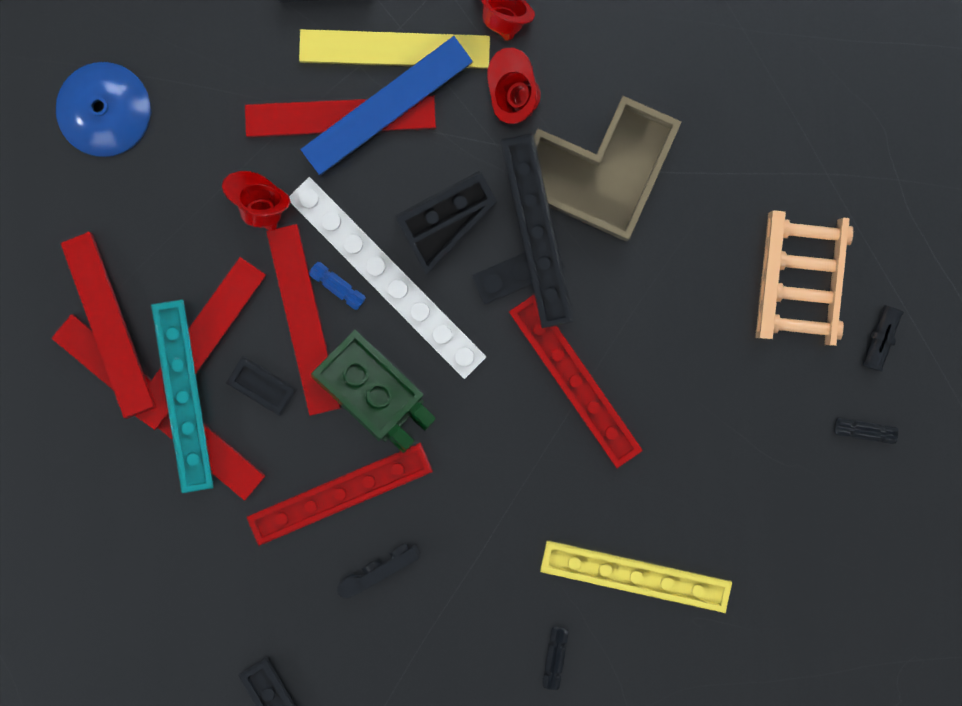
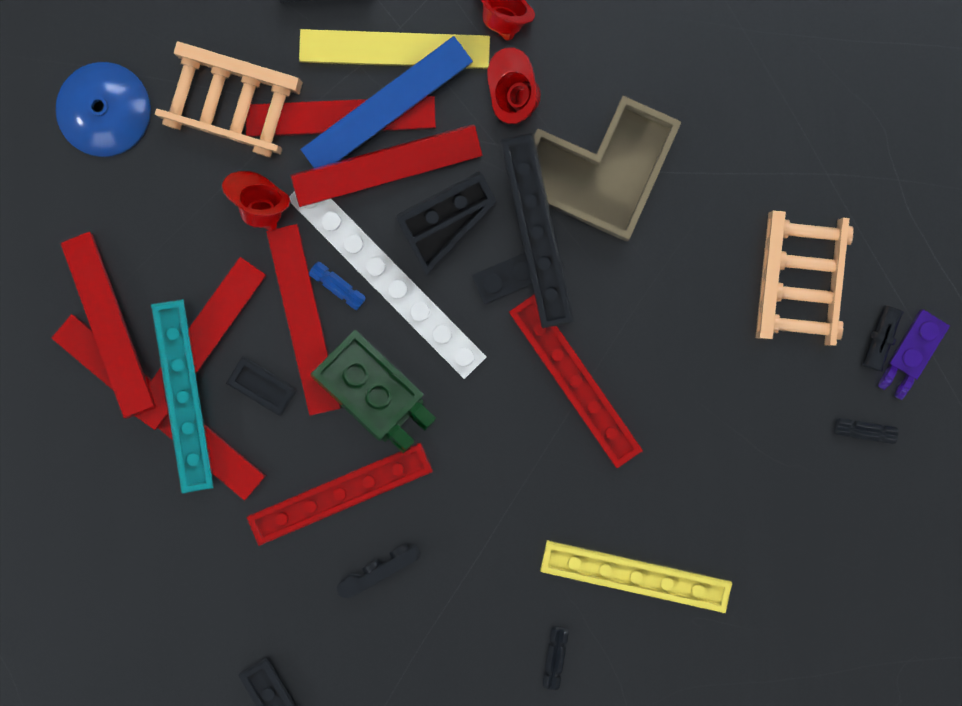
(251, 76): none -> light nougat fence
(386, 165): none -> red tile
(914, 351): none -> dark purple hinge

